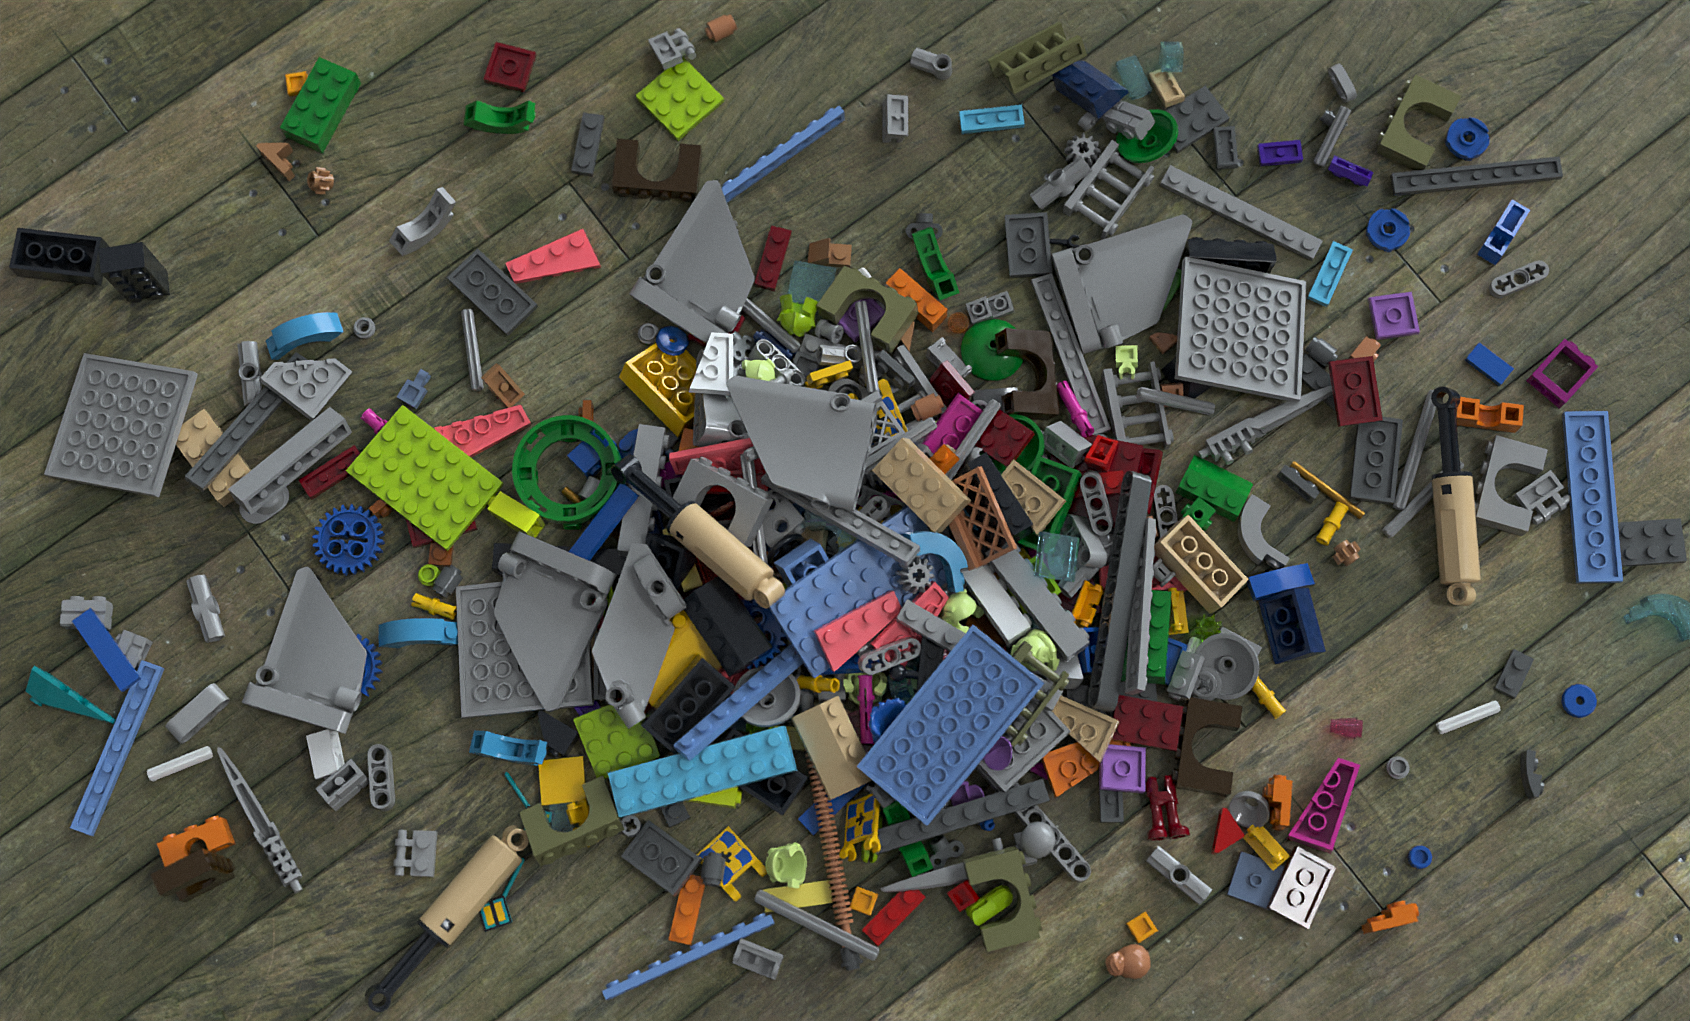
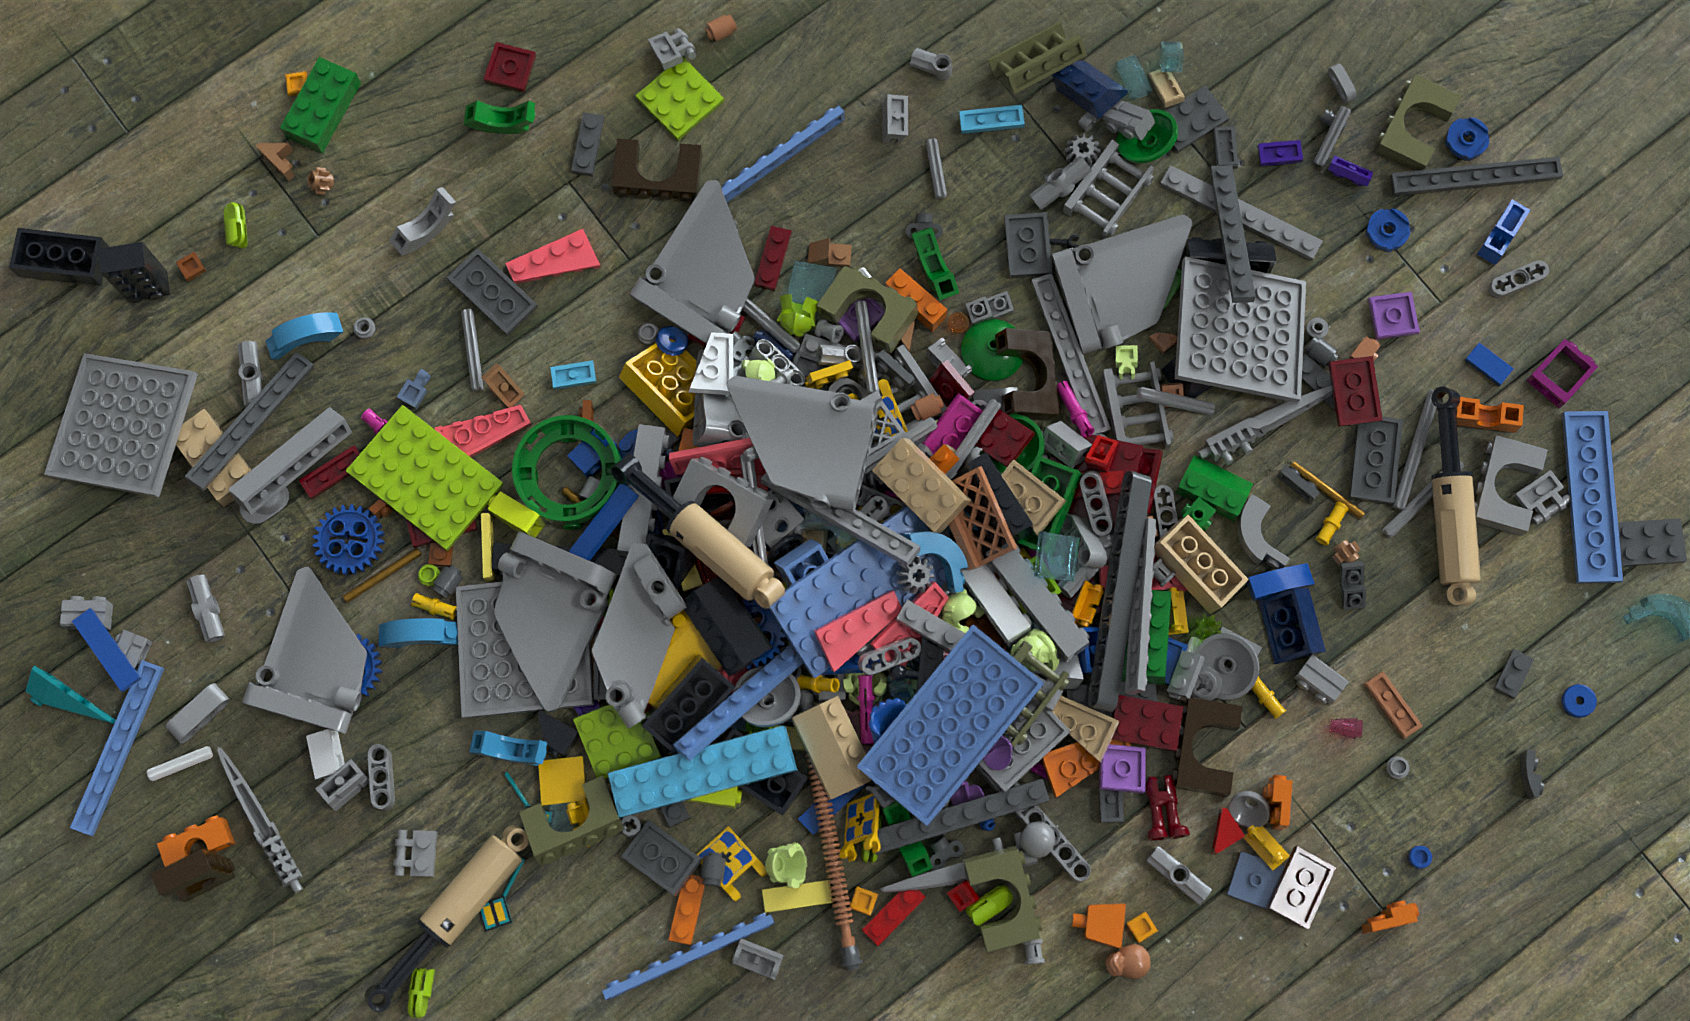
(191, 266): none -> dark orange plate
(235, 225): none -> lime arm
(306, 383): light grey plate -> none
(382, 575): none -> pearl gold bar
(420, 991): none -> lime arm
(487, 546): none -> light yellow tile
(573, 375): none -> medium azure plate
(817, 925): light grey axle -> none
(936, 168): none -> light grey axle
(1033, 952): none -> light grey bush
(1102, 924): none -> orange torso
(1232, 234): none -> dark grey plate
(1312, 332): none -> light grey plate
(1320, 680): none -> light grey brick
(1324, 814): dark pink wedge -> none
(1330, 274): medium azure plate -> none
(1352, 585): none -> dark grey slope
(1393, 705): none -> nougat tile
(1468, 717): white axle -> none

